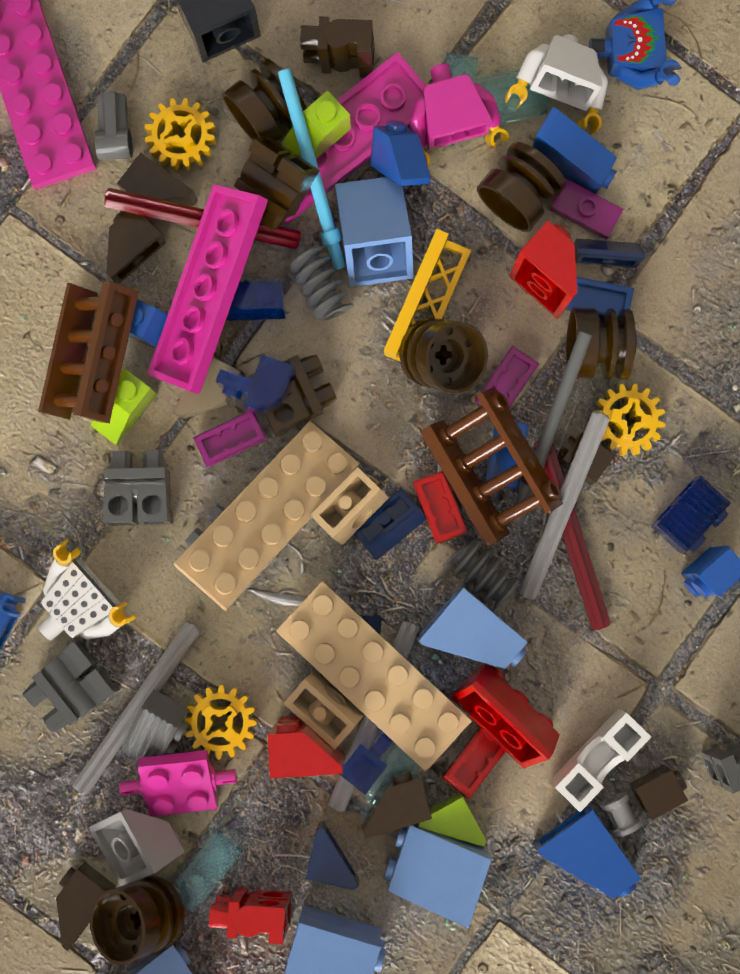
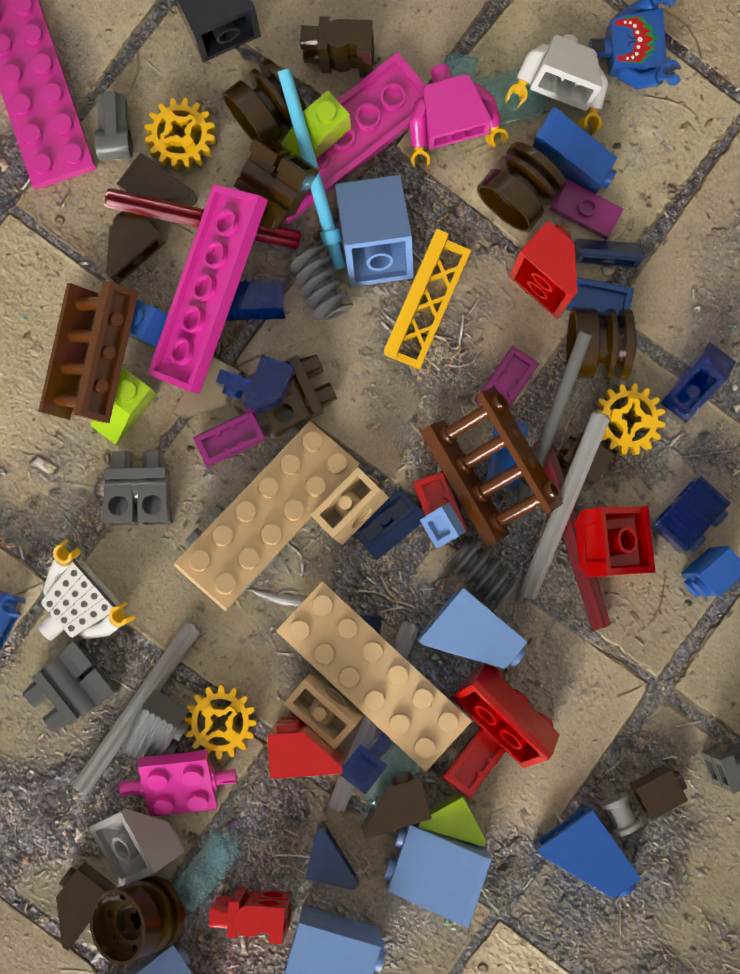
(399, 154): blue slope -> none
(442, 525): none -> medium blue plate
(458, 360): dark brown wheel -> none
(612, 743): white arch -> none
(615, 541): none -> red slope
(698, 382): none -> clear blue slope

